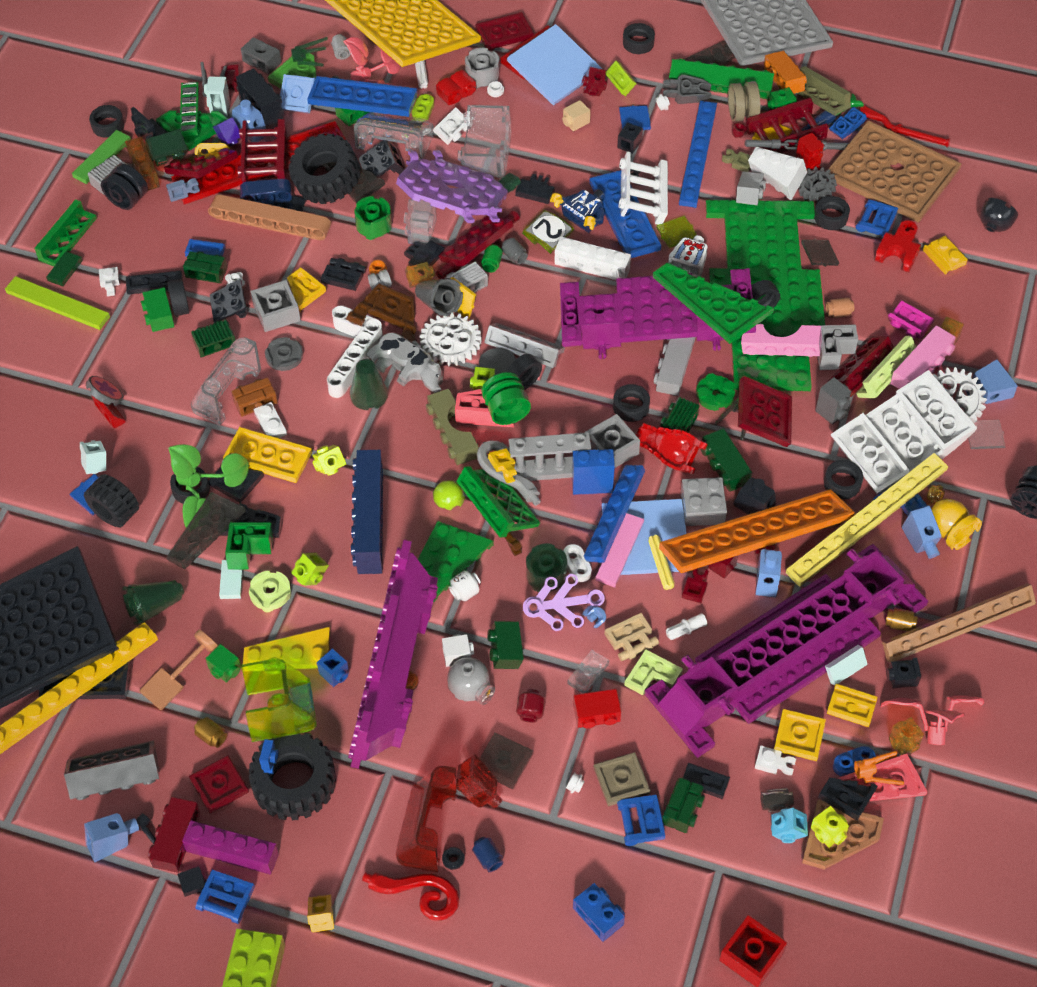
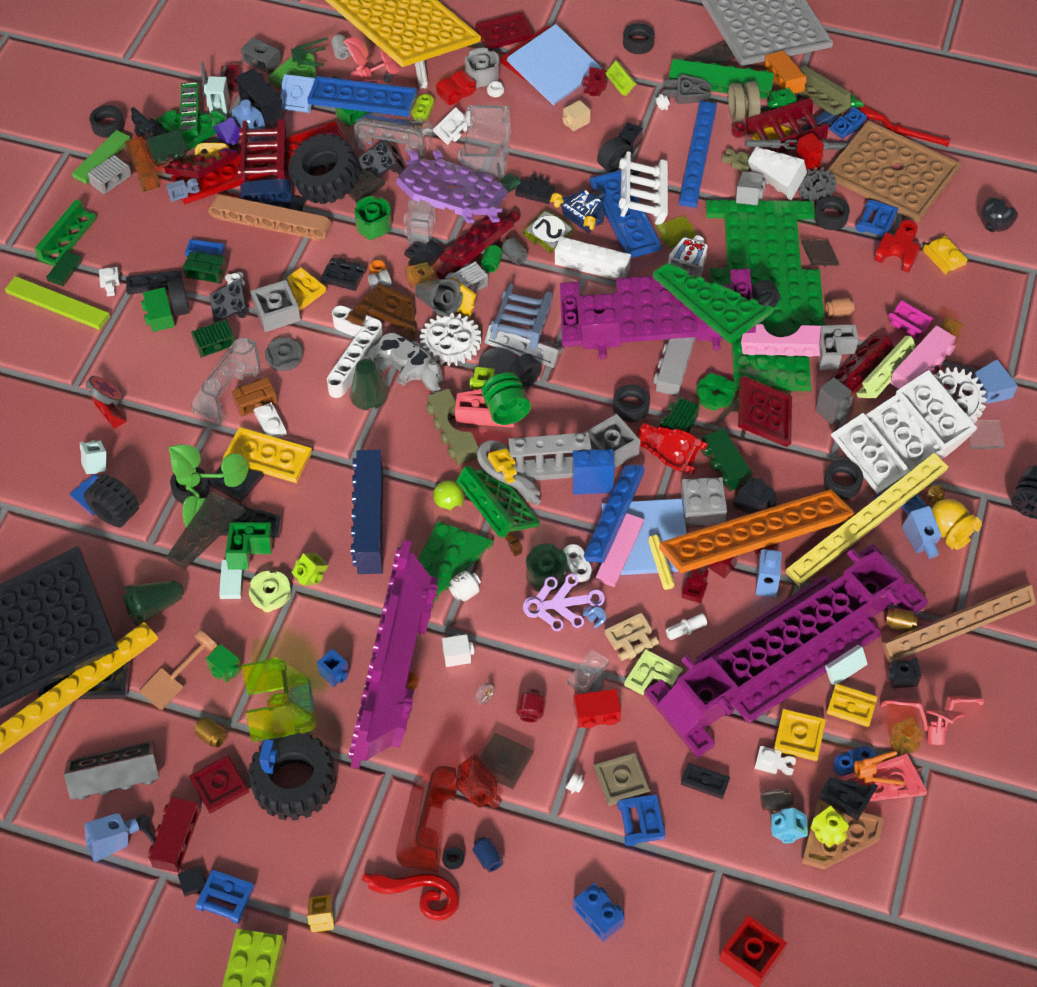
(124, 186): black wheel -> none
(230, 847): magenta brick -> none
(299, 651): yellow wing -> none
(328, 459): neon yellow brick -> none
(467, 677): light grey cylinder -> none
(505, 645): dark green brick -> none
(537, 324): none -> sand blue fence
(611, 154): none -> black tyre
(635, 115): blue piece -> none
(683, 805): dark green brick -> none

